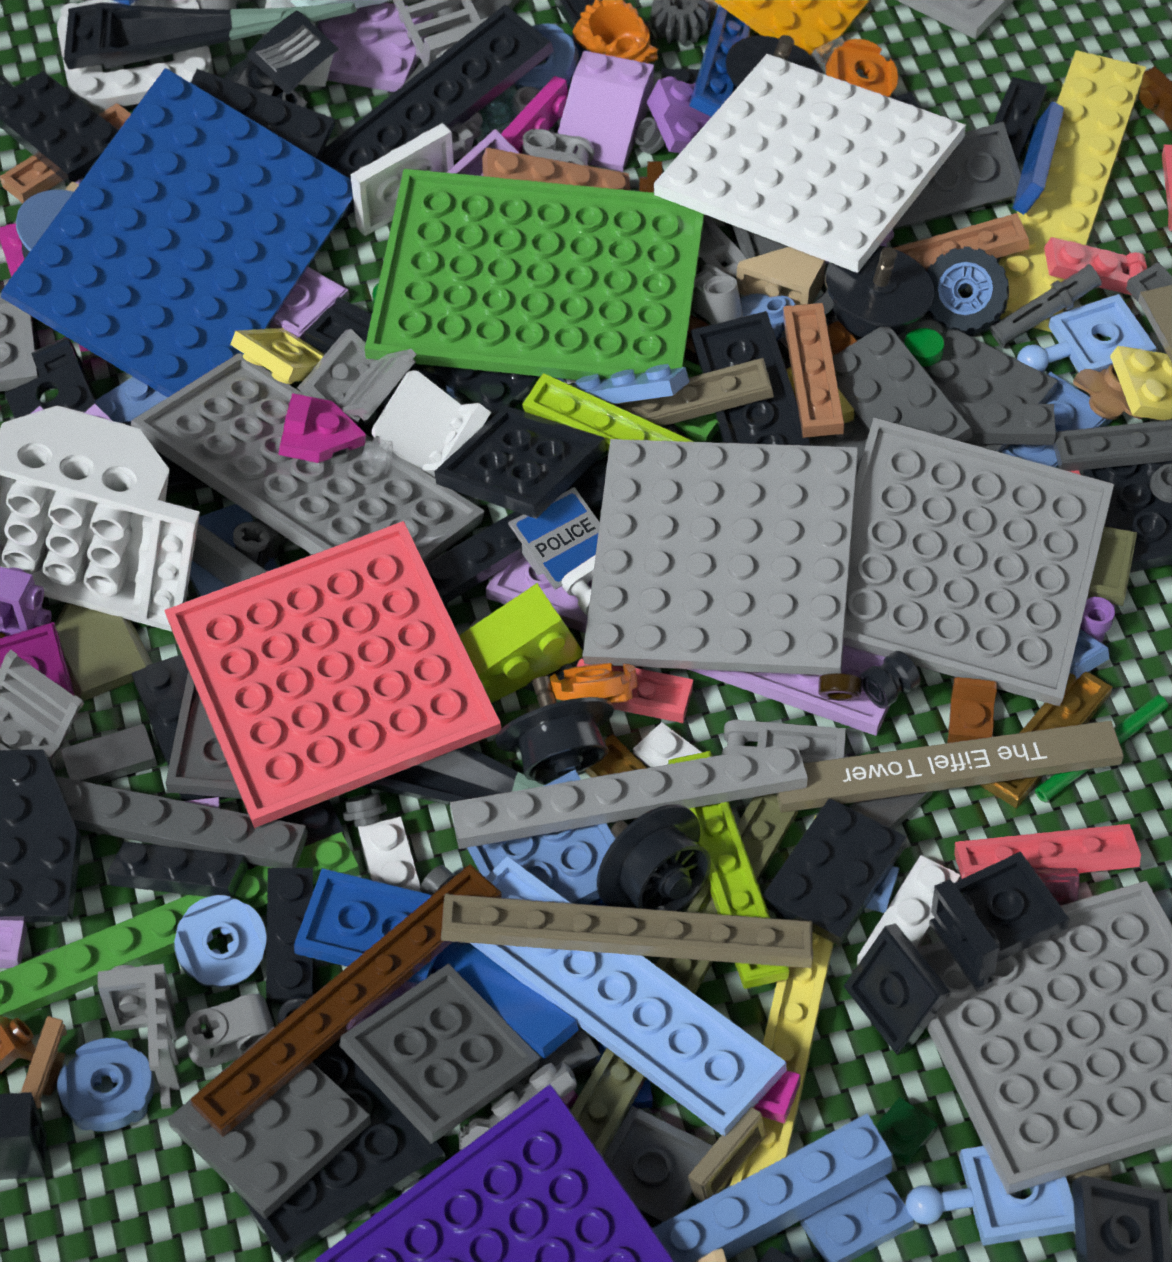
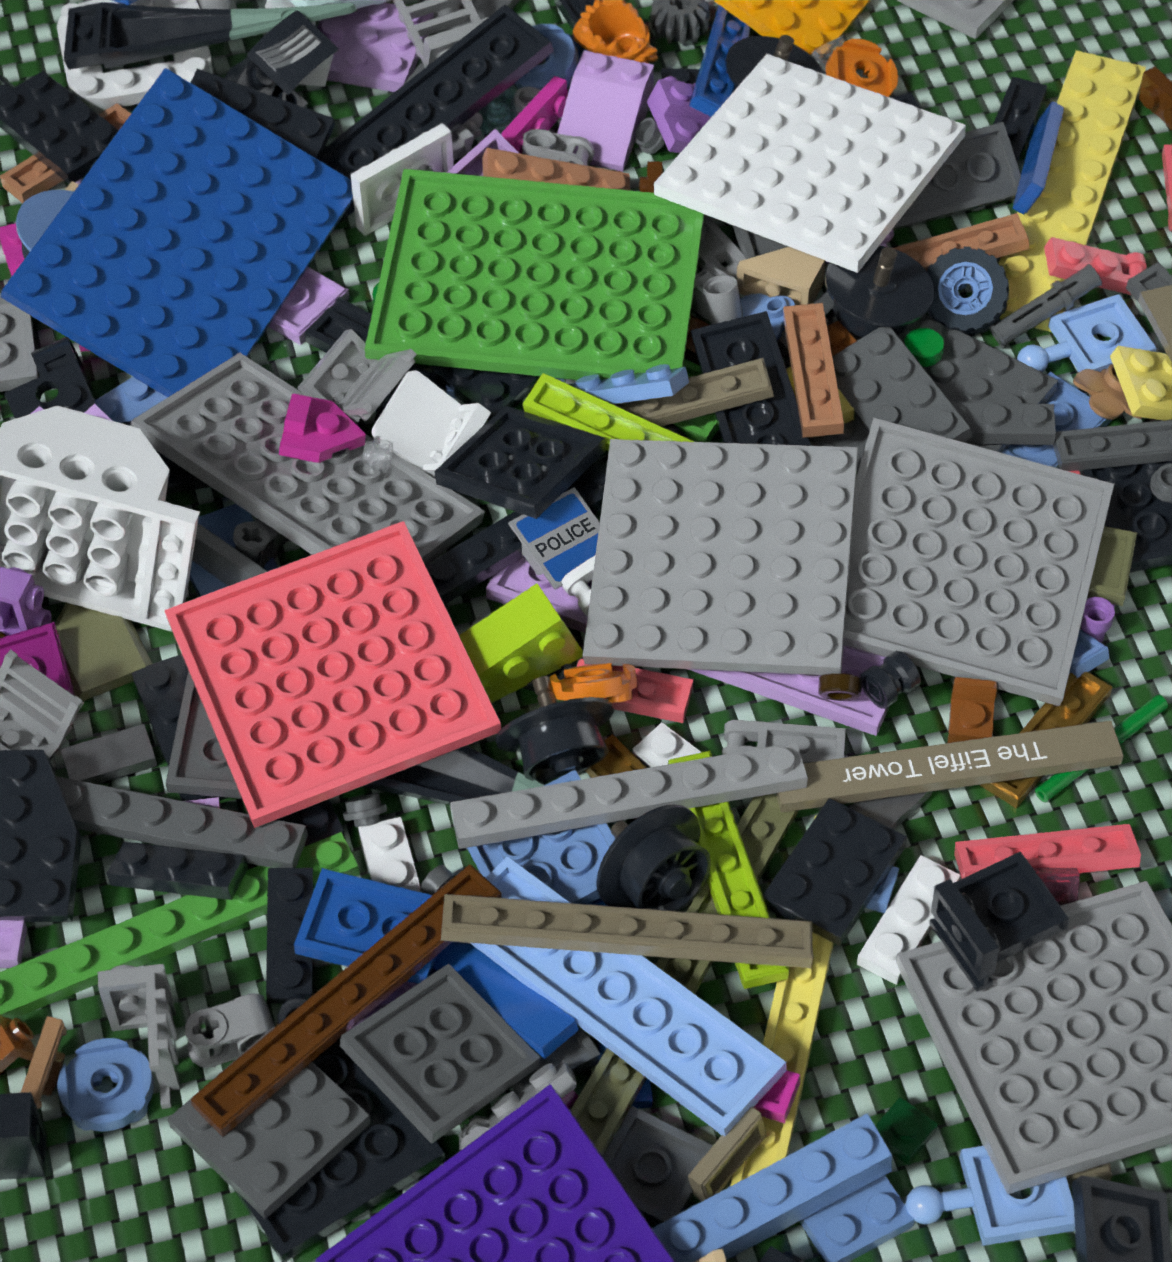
(232, 918): light blue plate -> none
(277, 351): light yellow plate -> none
(896, 989): black plate -> none

